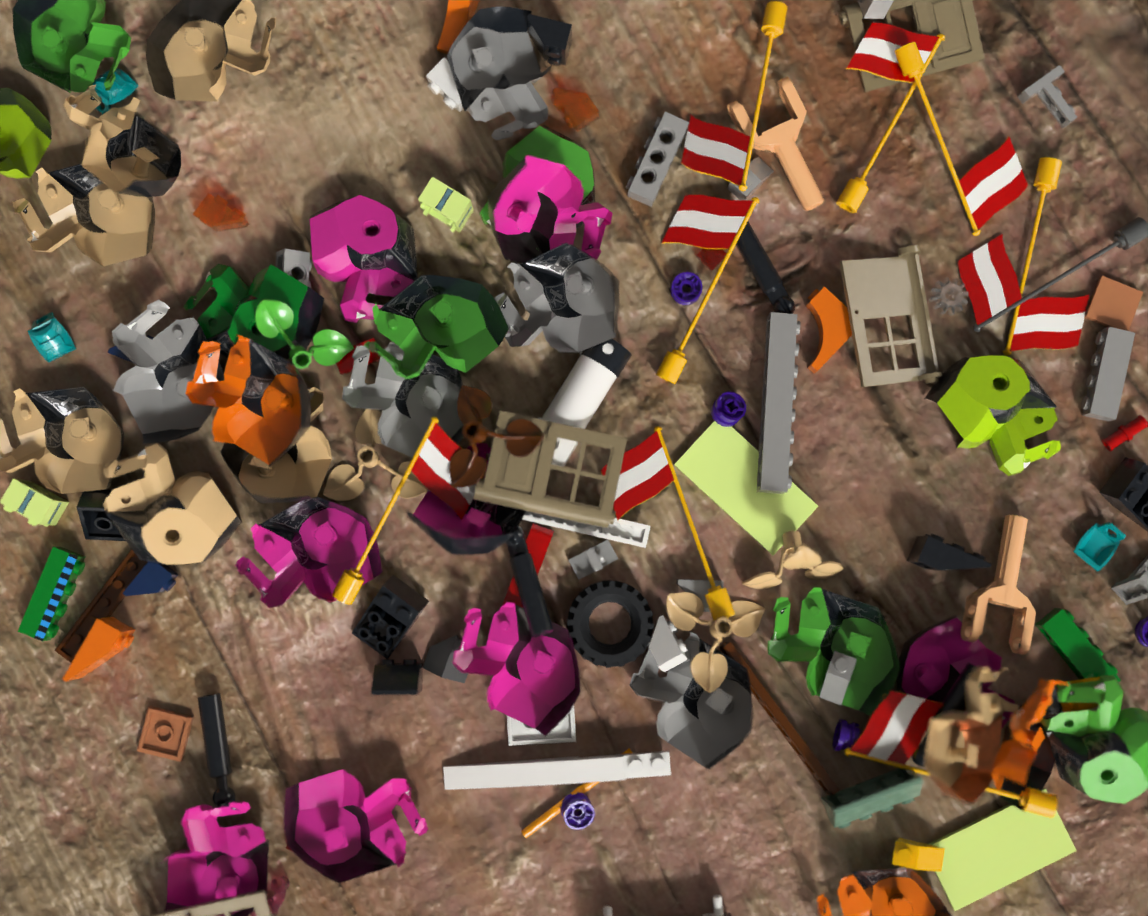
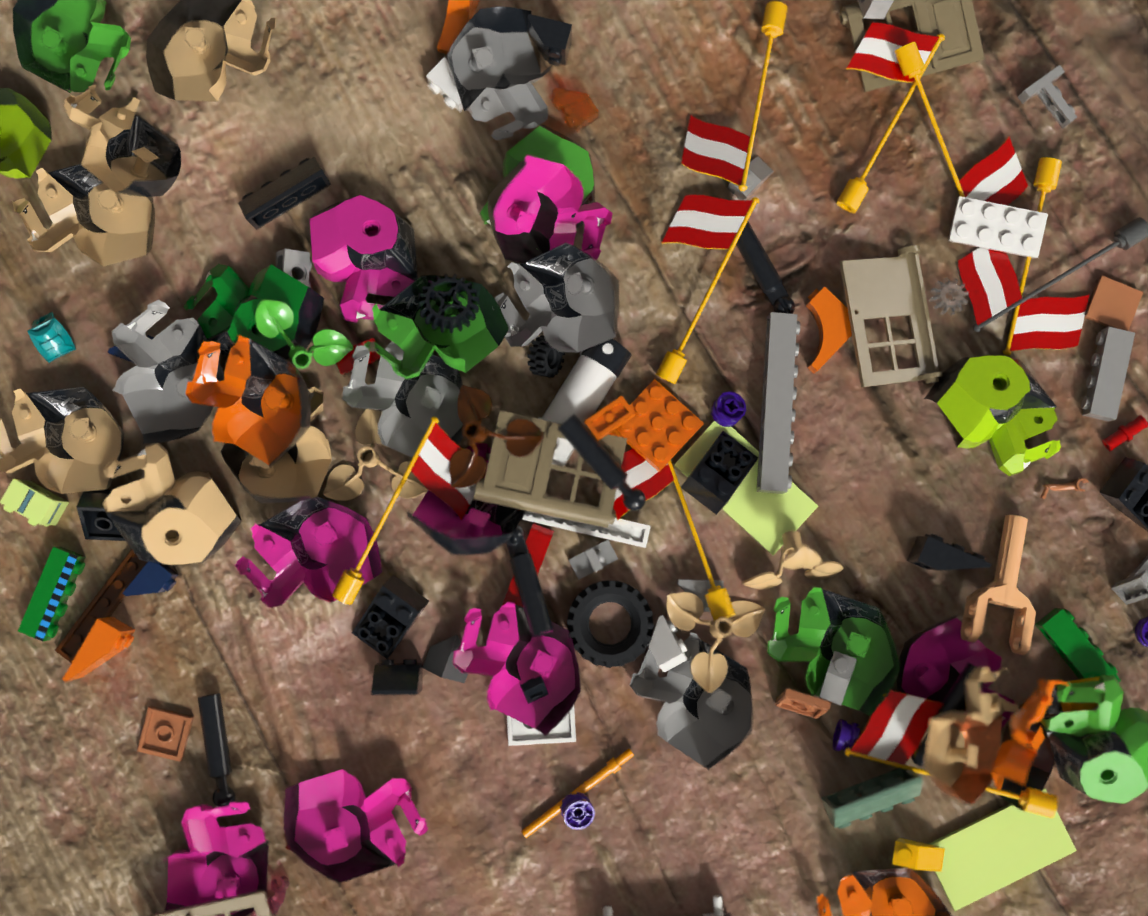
(121, 88): teal piece -> none
(219, 216): clear orange slope -> none
(284, 193): none -> black slope
(435, 293): none -> black gear
(445, 204): yellowish green container -> none
(534, 689): none -> black plate
(544, 358): none -> black tyre
(557, 771): white slope -> none
(601, 461): none -> black piece
(609, 418): none -> orange panel
(659, 425): none -> orange plate
(675, 129): light grey brick -> none
(688, 279): dark purple wheel -> none
(711, 257): clear red plate -> none
(719, 473): none -> black slope
(782, 141): light nougat piece -> none
(783, 724): reddish brown tile -> none
(802, 703): none -> nougat tile
(998, 227): none -> white plate
(1065, 486): none -> nougat piece
(1098, 545): teal piece -> none

